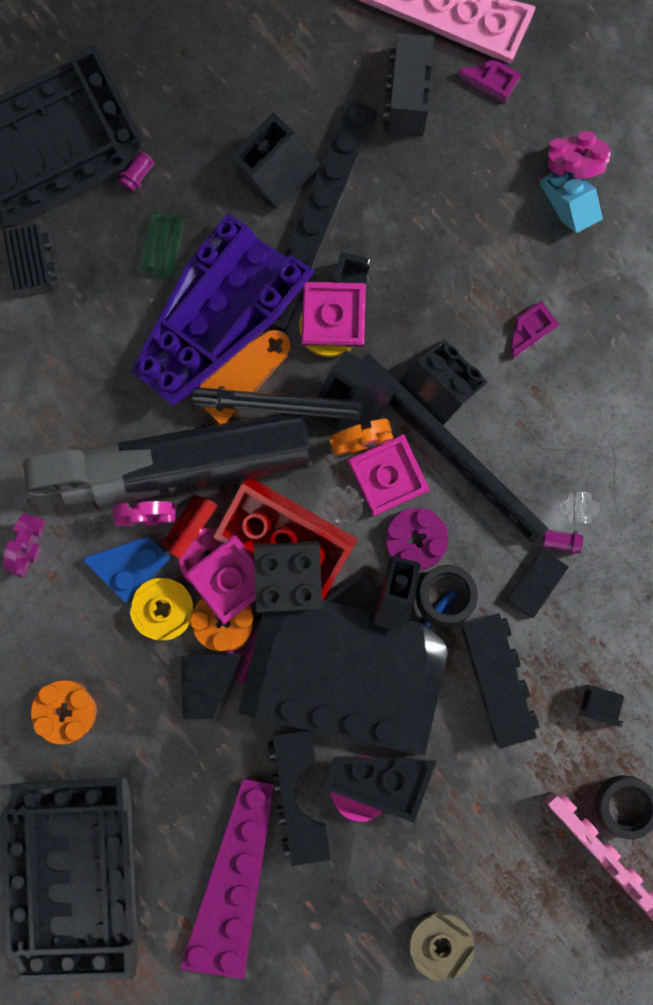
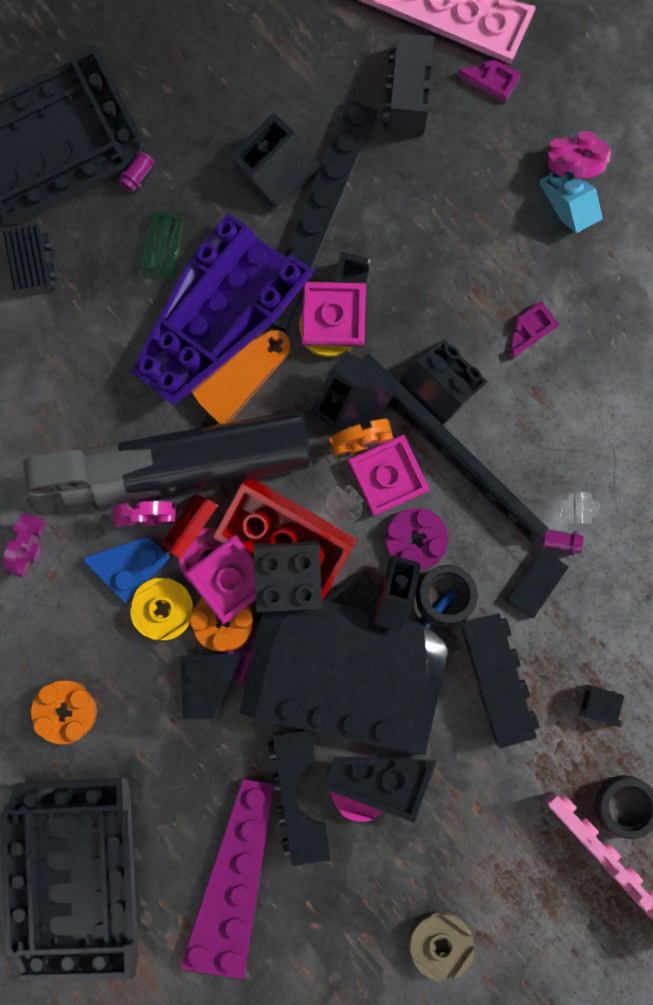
(276, 403): black axle -> none

